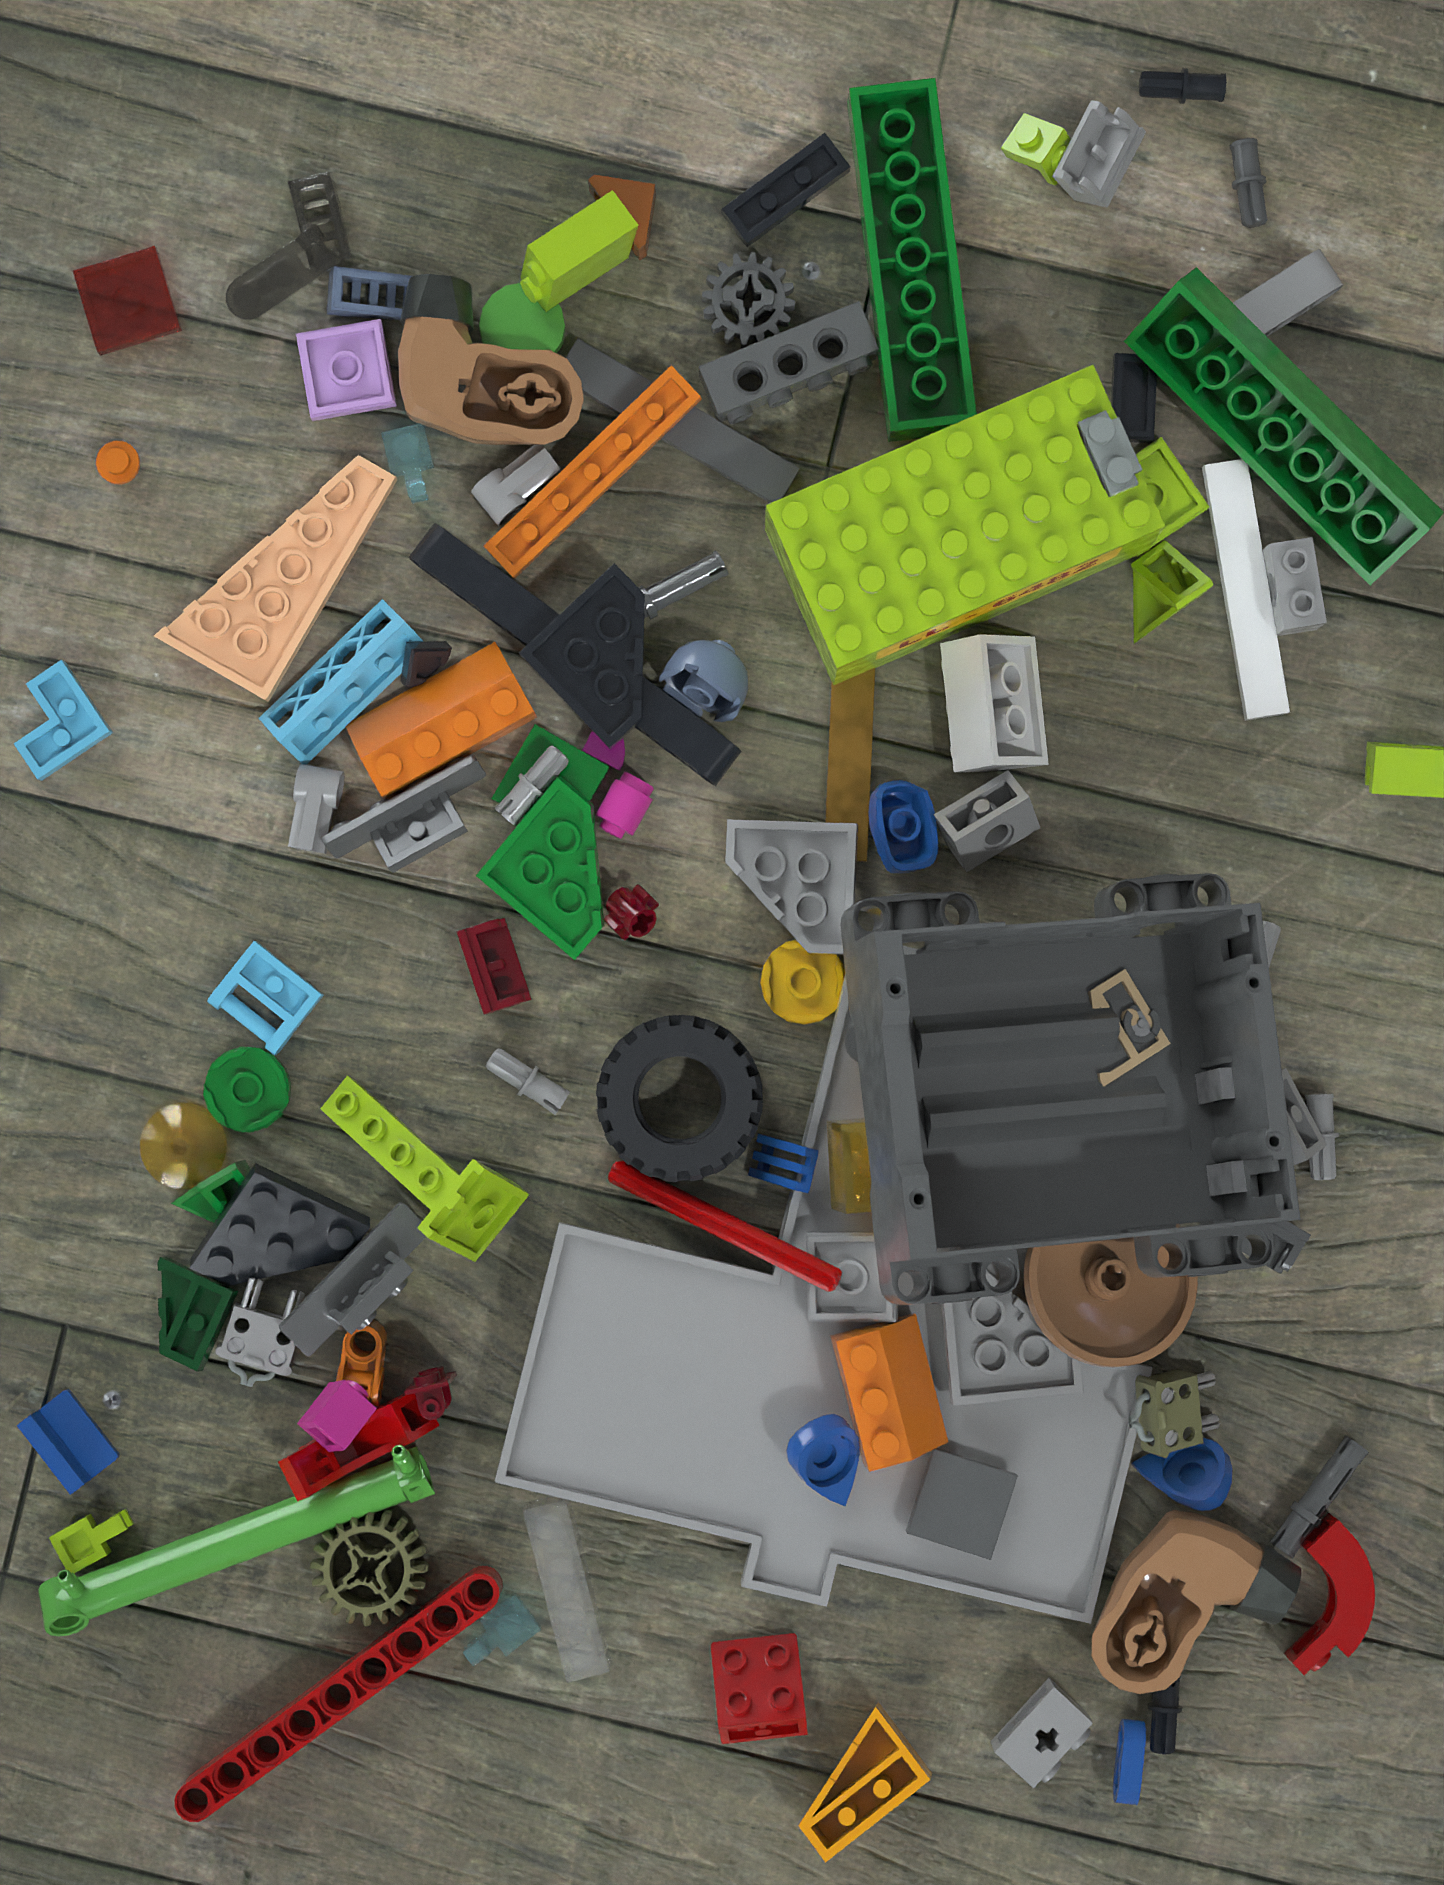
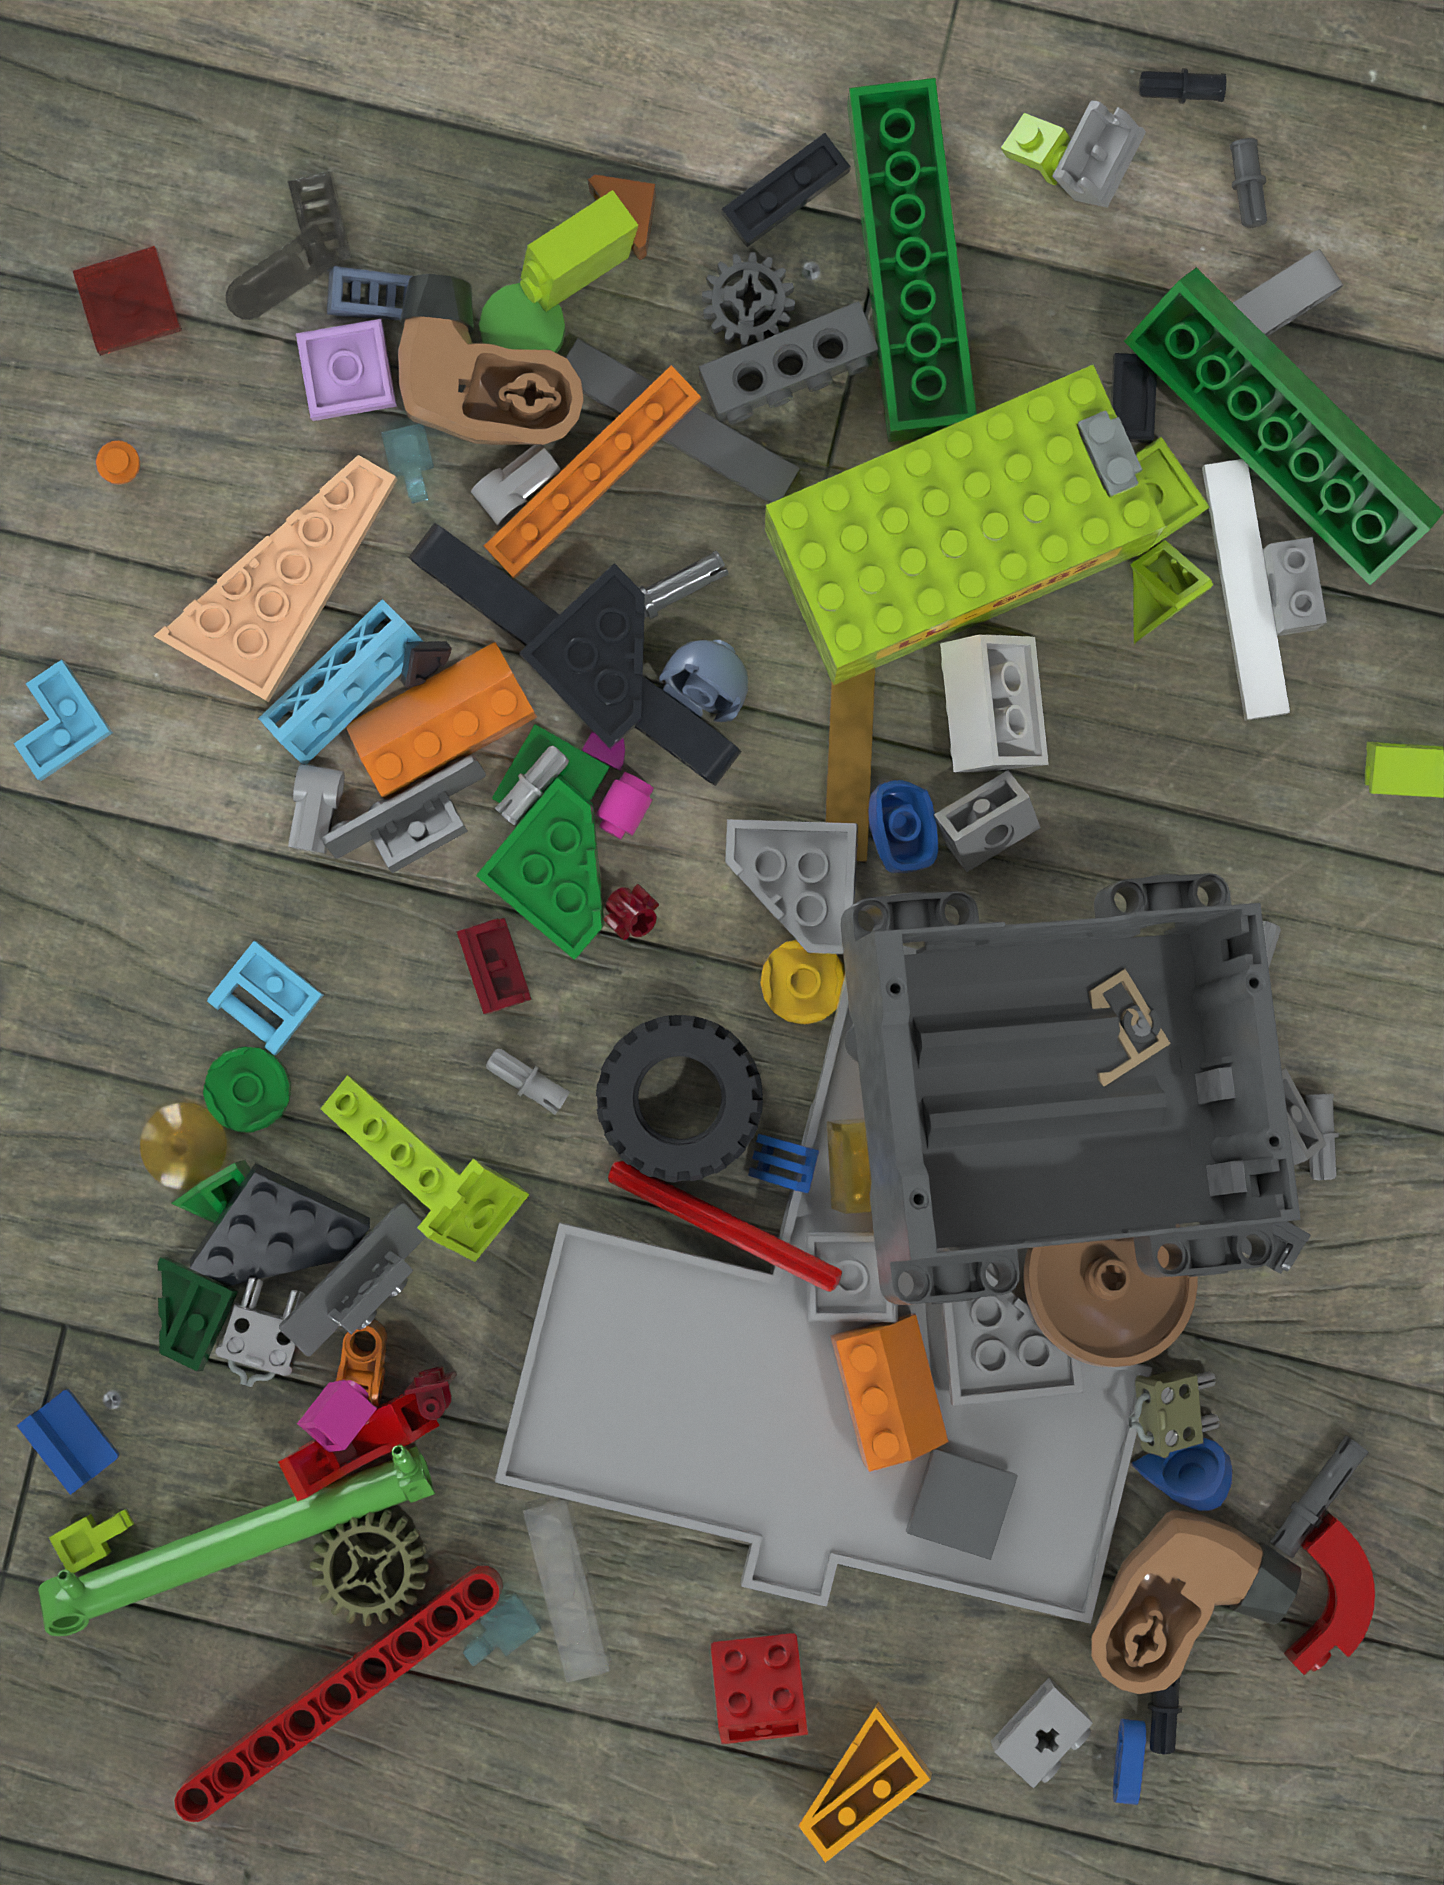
(826, 1456): blue piece -> none

